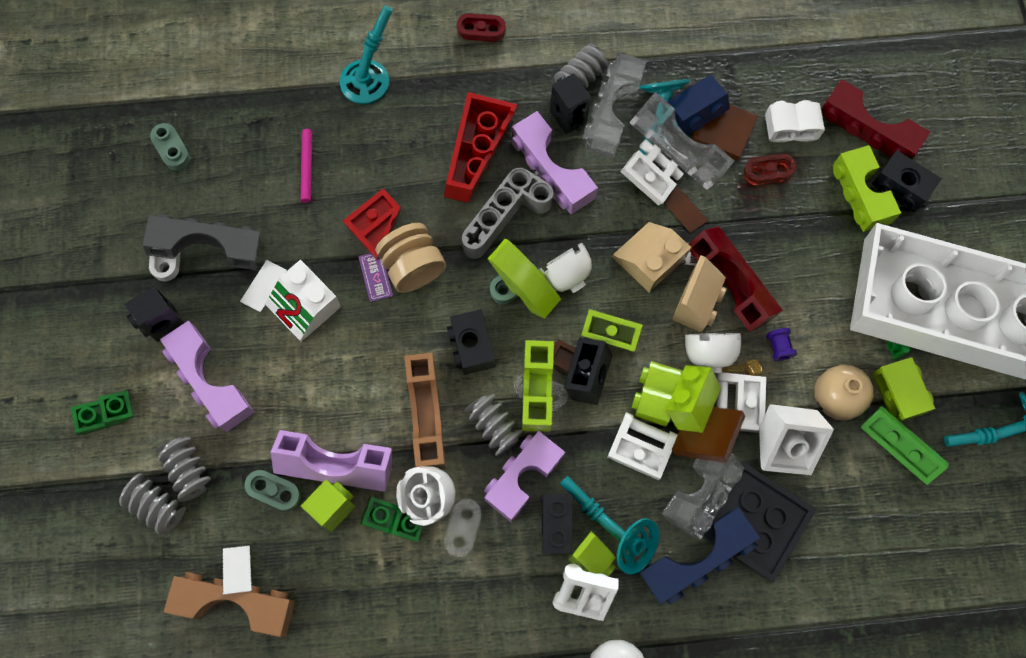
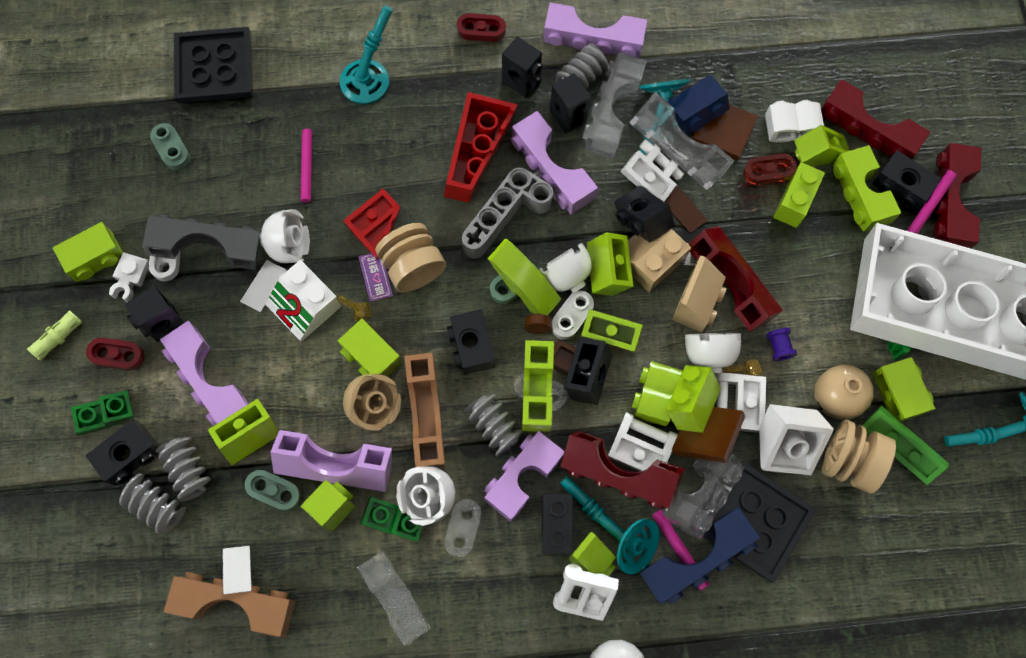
(54, 335): none -> yellowish green pin
(88, 252): none -> lime brick
(108, 455): none -> black brick
(117, 354): none -> dark red plate
(130, 272): none -> white plate
(212, 65): none -> black plate
(244, 432): none -> lime brick
(285, 236): none -> white cylinder
(360, 309): none -> clear yellow hand
(368, 350): none -> lime brick
(372, 401): none -> tan cylinder
(395, 598): none -> clear arch
(522, 67): none -> black brick
(538, 324): none -> reddish brown tile
(566, 29): none -> lavender arch
(573, 314): none -> white plate
(587, 457): none -> dark red arch
(610, 264): none -> lime brick
(644, 214): none -> black brick
(675, 542): none -> dark pink bar
(799, 195): none -> lime brick
(820, 146): none -> lime slope
(861, 457): none -> tan wheel
(932, 202): none -> dark pink bar
(954, 221): none -> dark red arch

